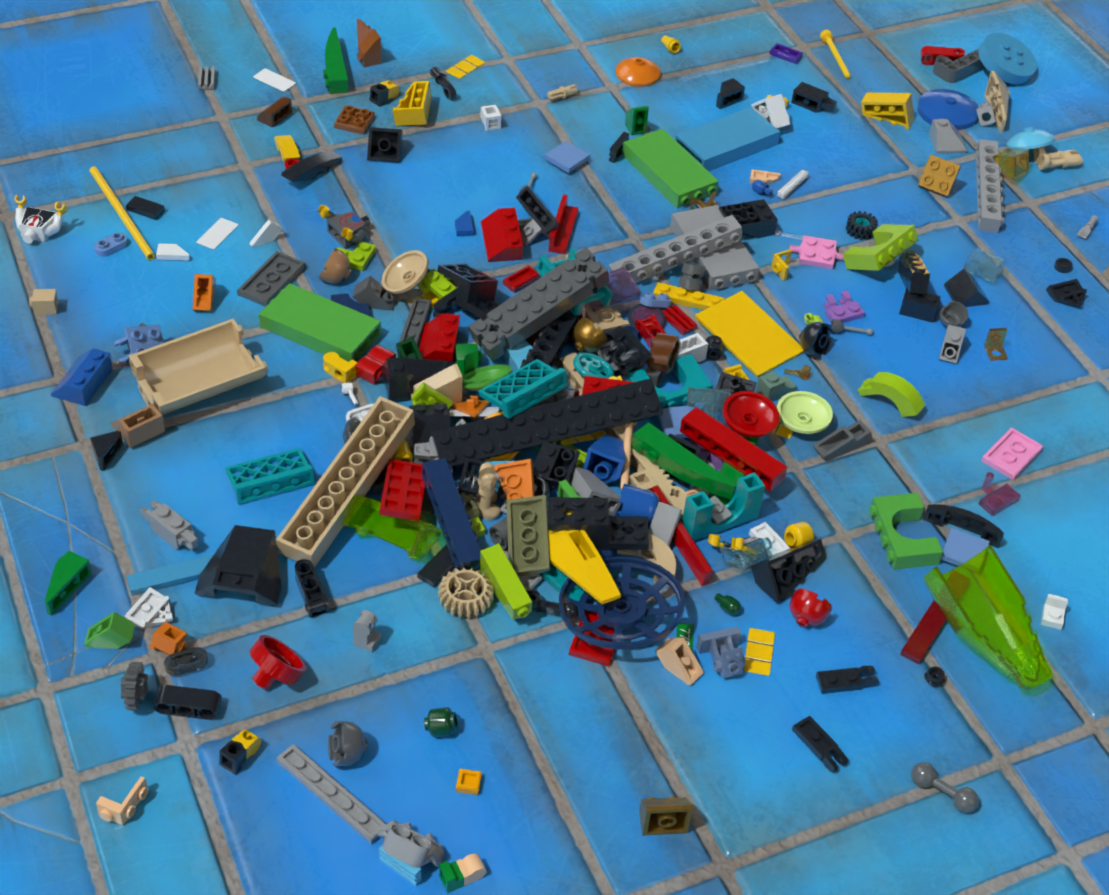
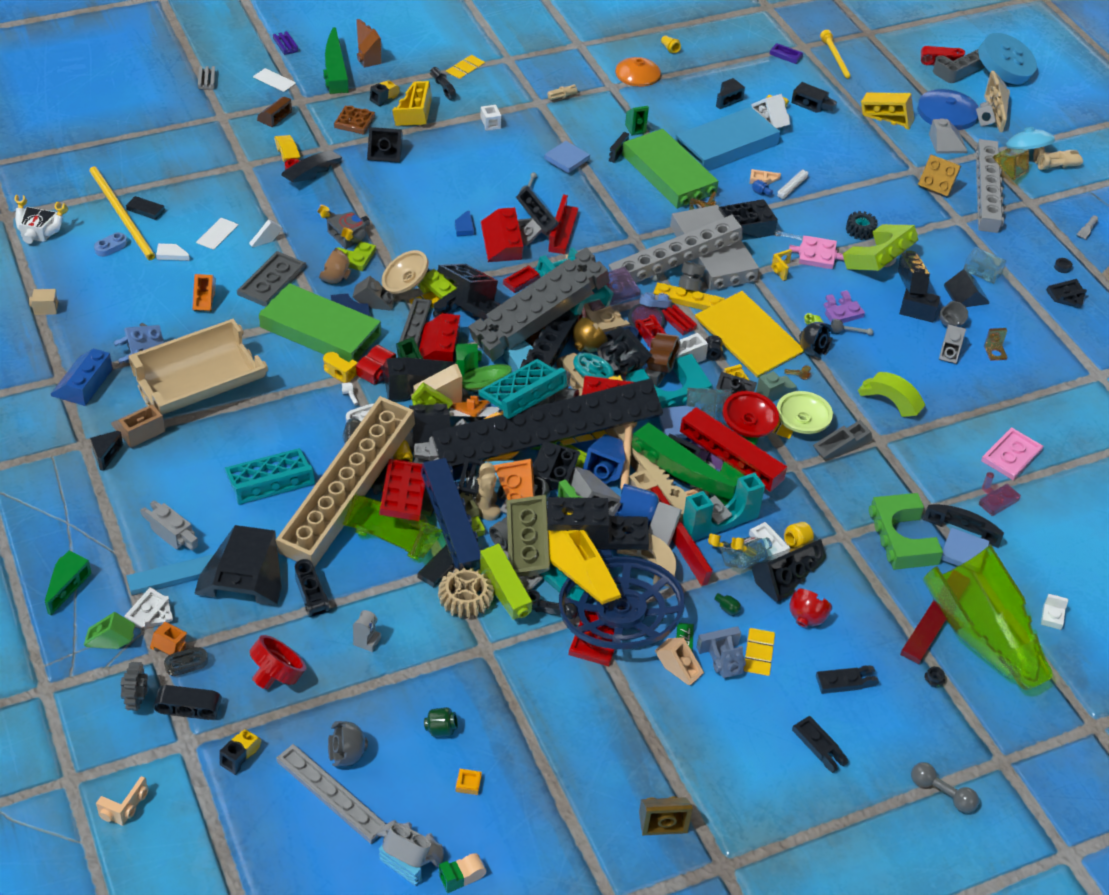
(288, 42): none -> dark purple tile

